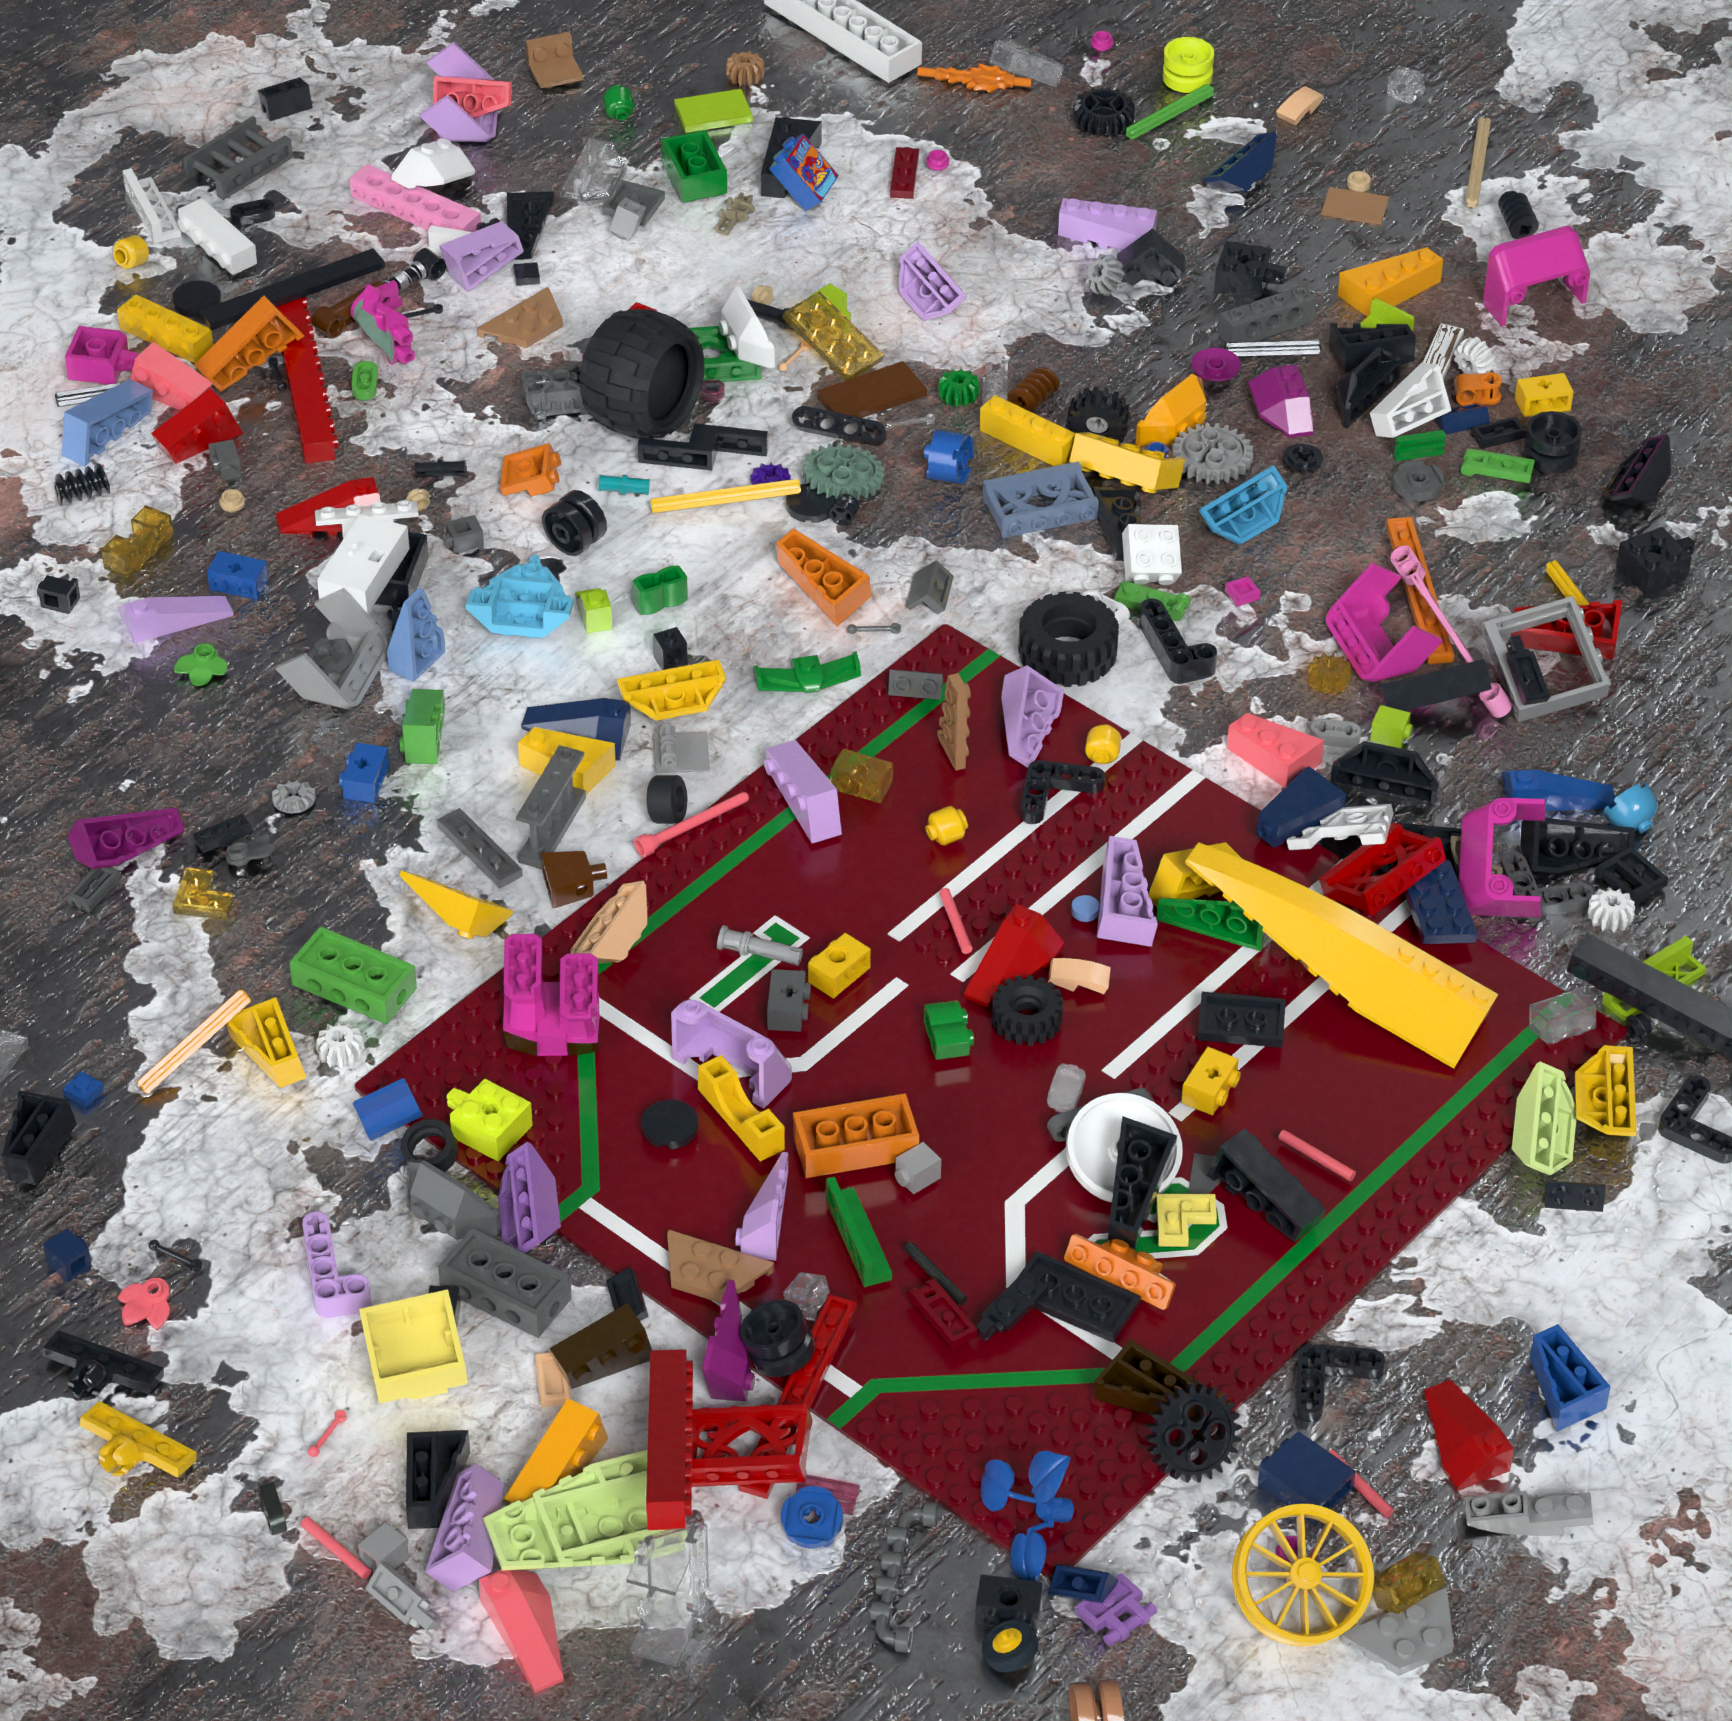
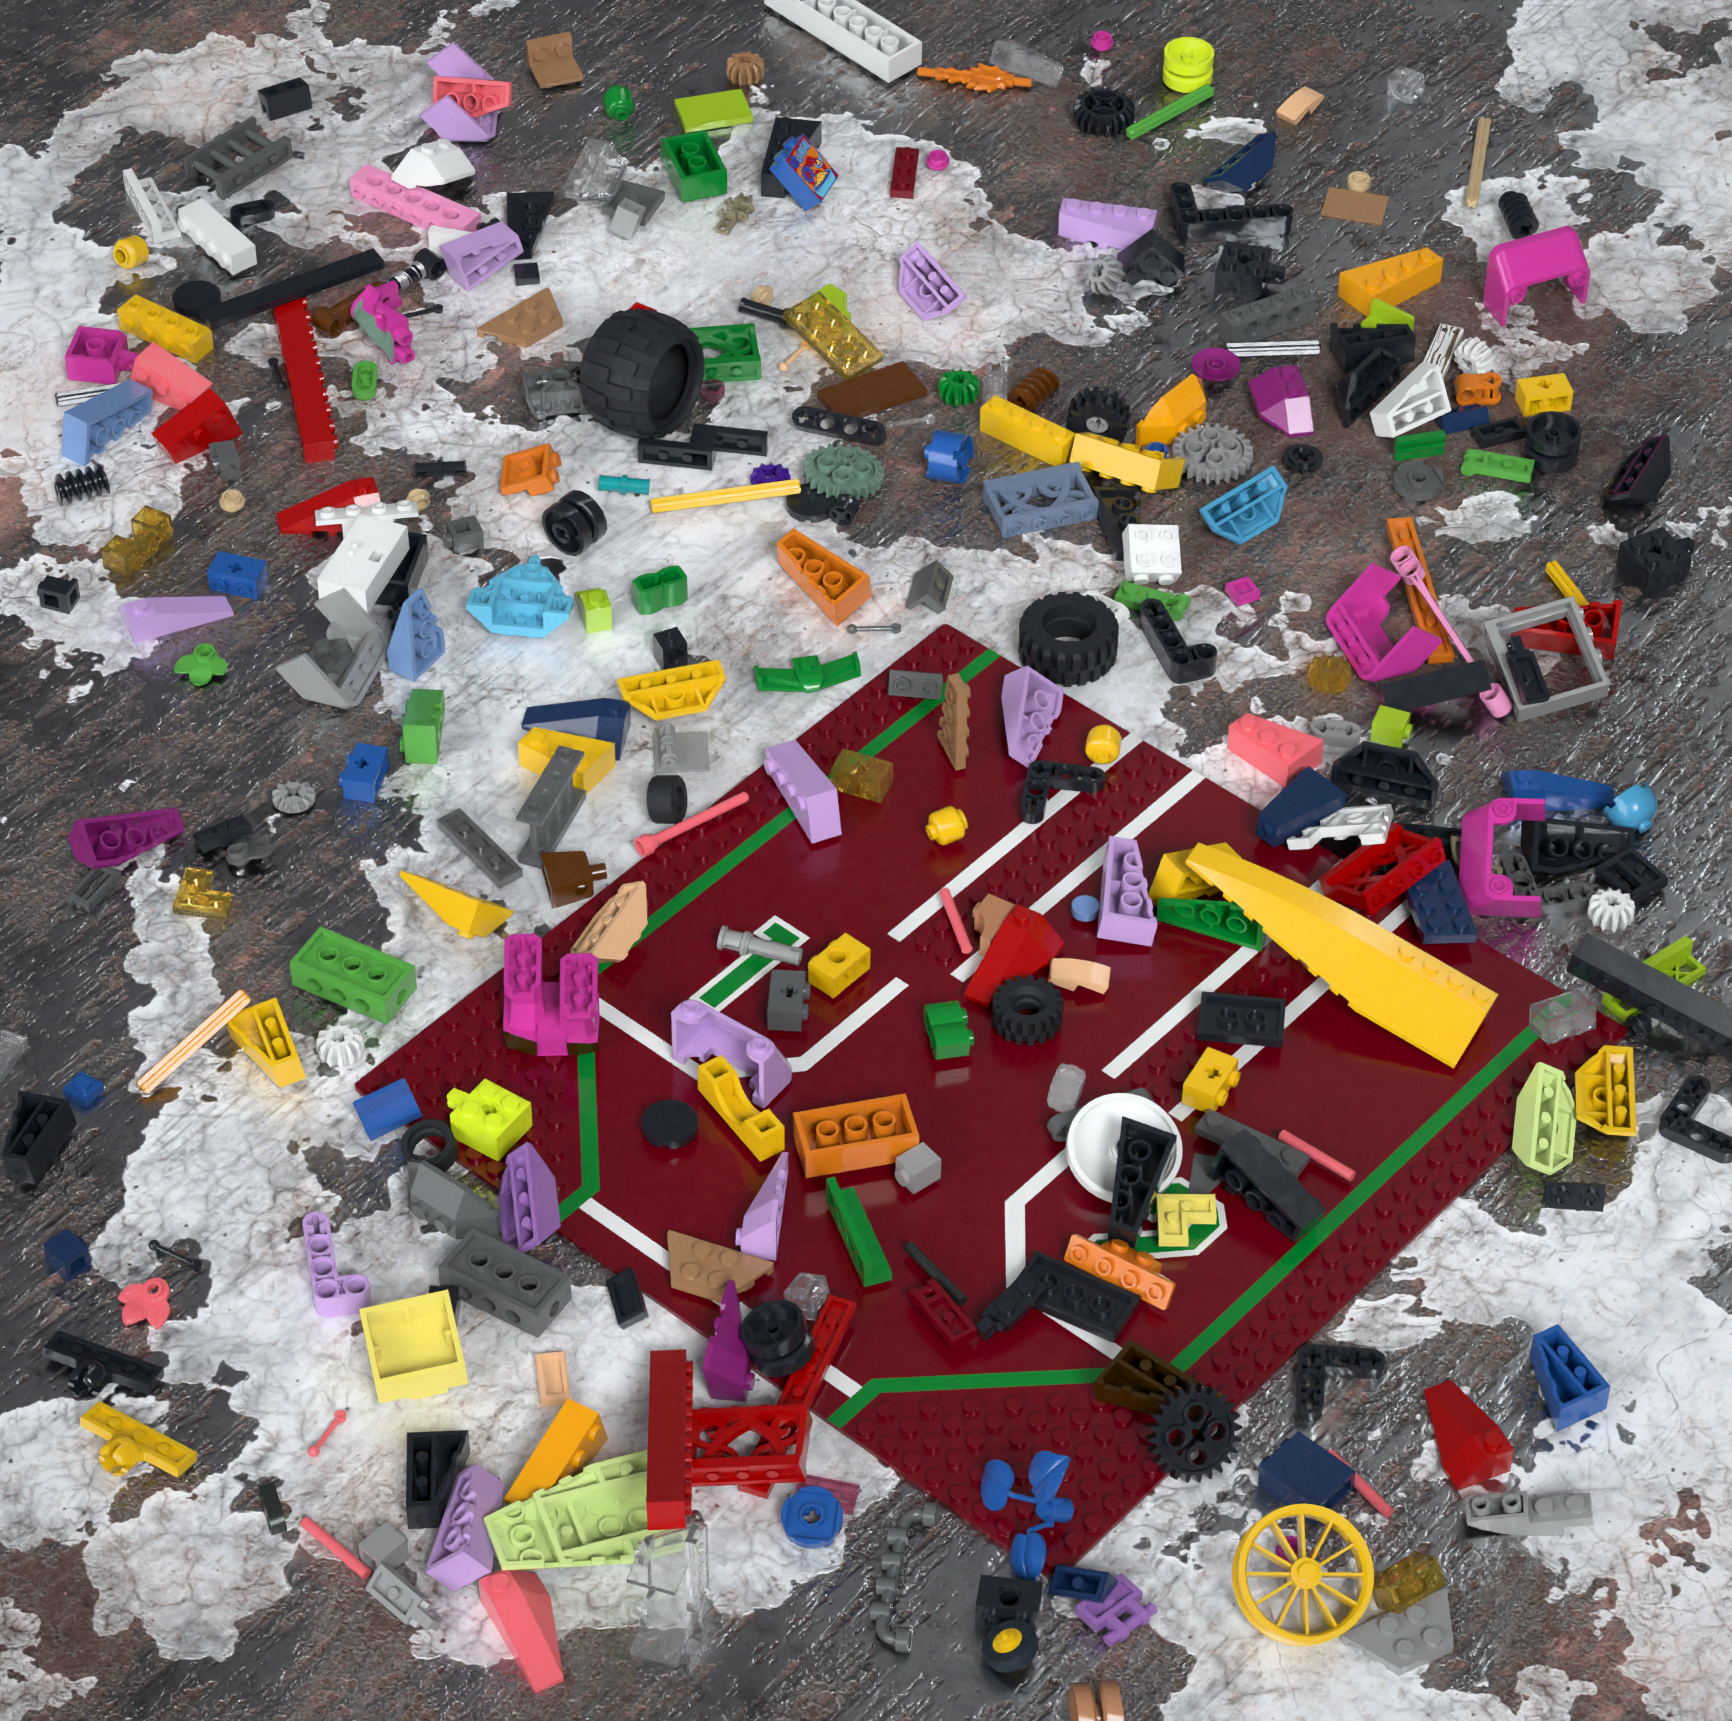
(247, 344): orange wedge -> none
(603, 1348): dark brown wedge -> none
(745, 331): white wedge -> none
(988, 918): none -> nougat arch
(1220, 1129): none -> dark grey plate
(1225, 223): none -> black beam

